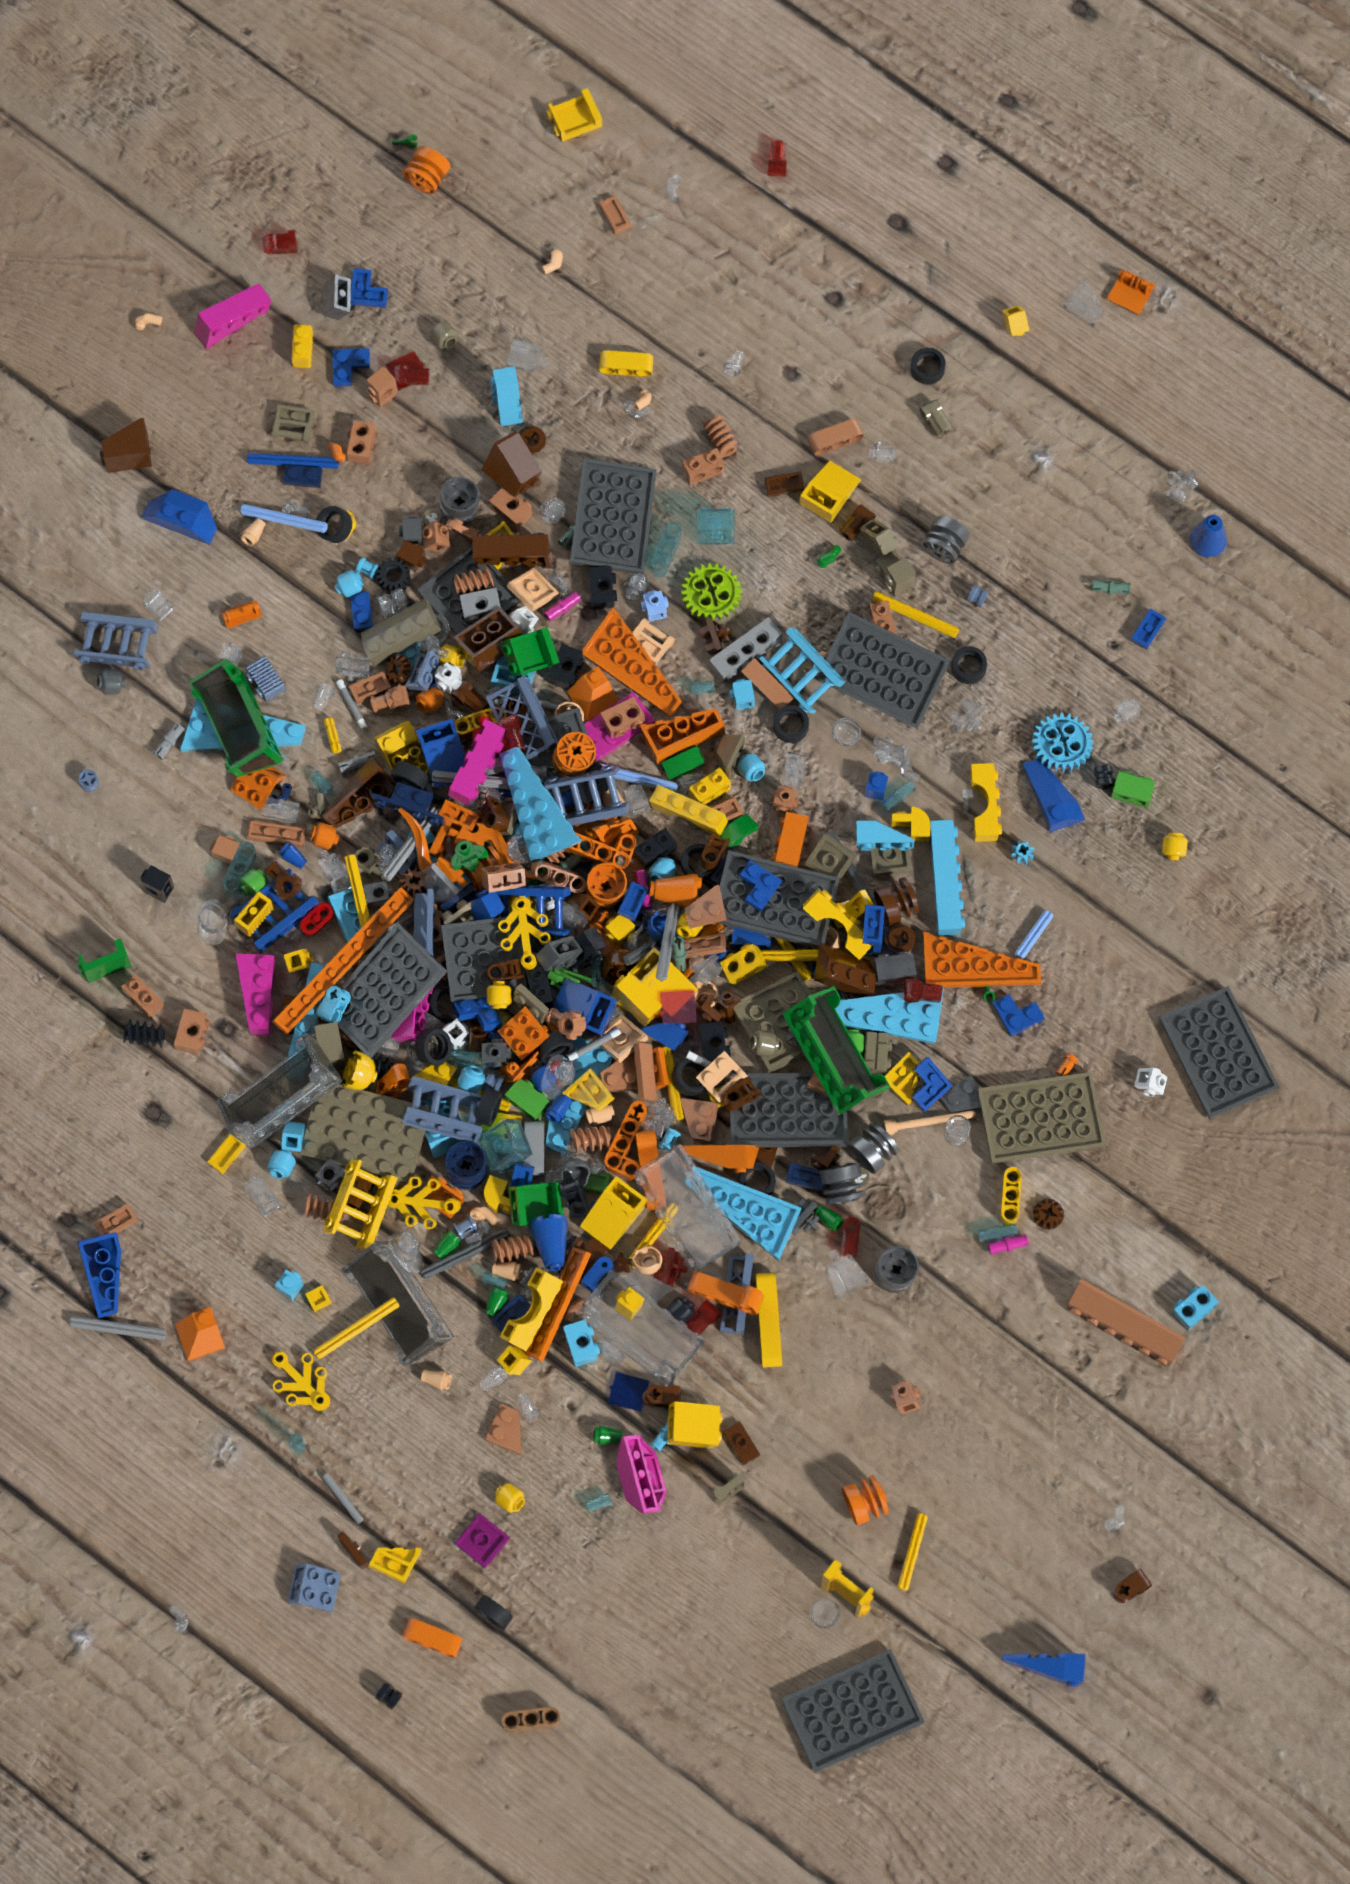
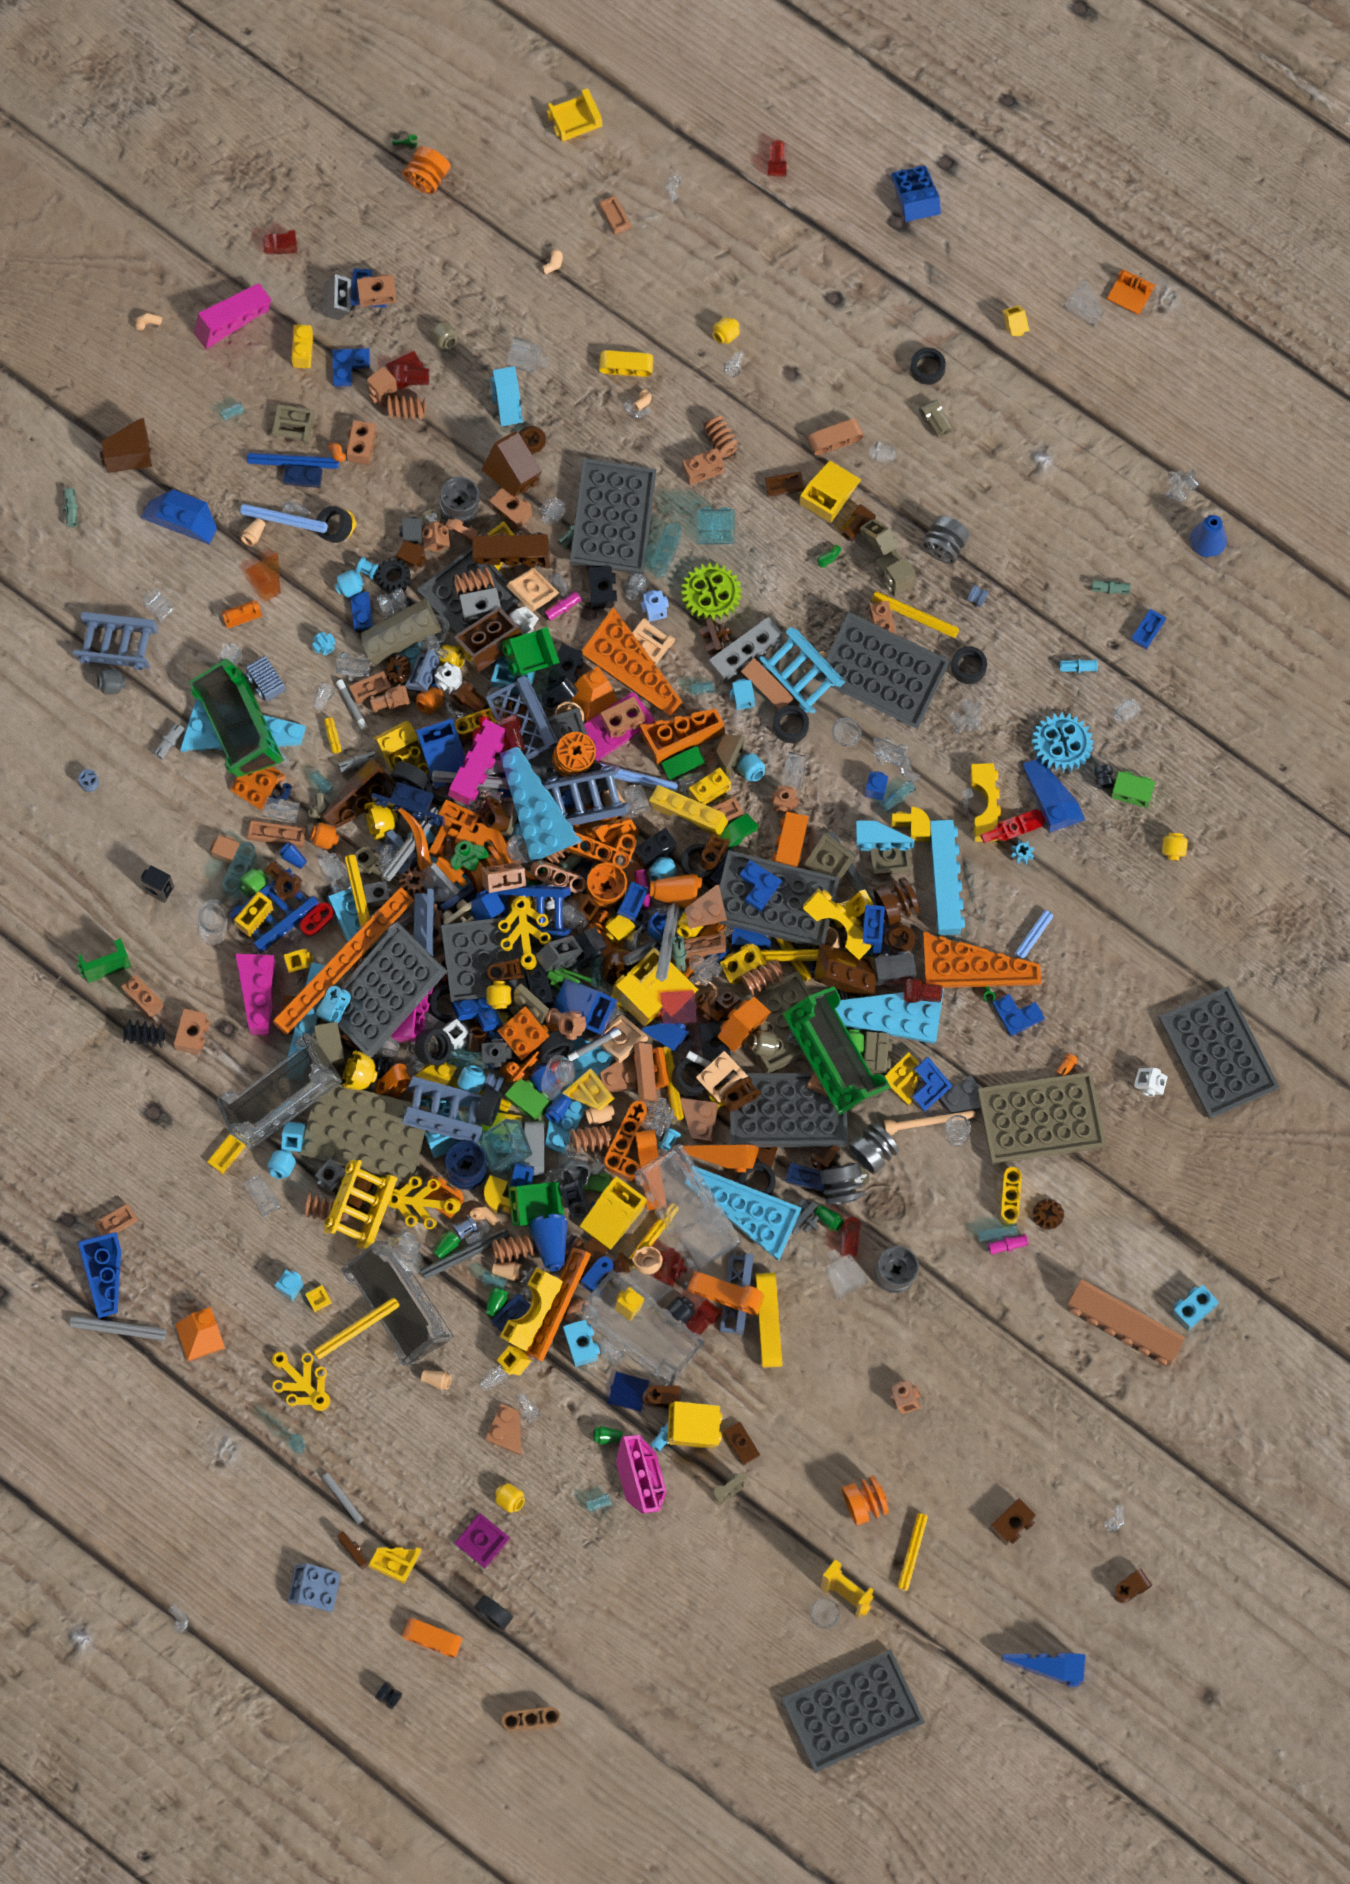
(70, 507): none -> sand green pin
(232, 411): none -> clear light blue pin
(266, 577): none -> clear orange wing
(323, 643): none -> medium azure gear
(380, 820): none -> yellow cylinder
(385, 295): none -> nougat brick
(406, 407): none -> nougat piece
(559, 691): none -> black piece
(726, 330): none -> yellow head
(742, 1023): none -> orange brick
(762, 977): none -> nougat piece
(916, 193): none -> blue slope
(1017, 1511): none -> reddish brown brick
(1023, 824): none -> red piece
(1078, 666): none -> medium azure axle

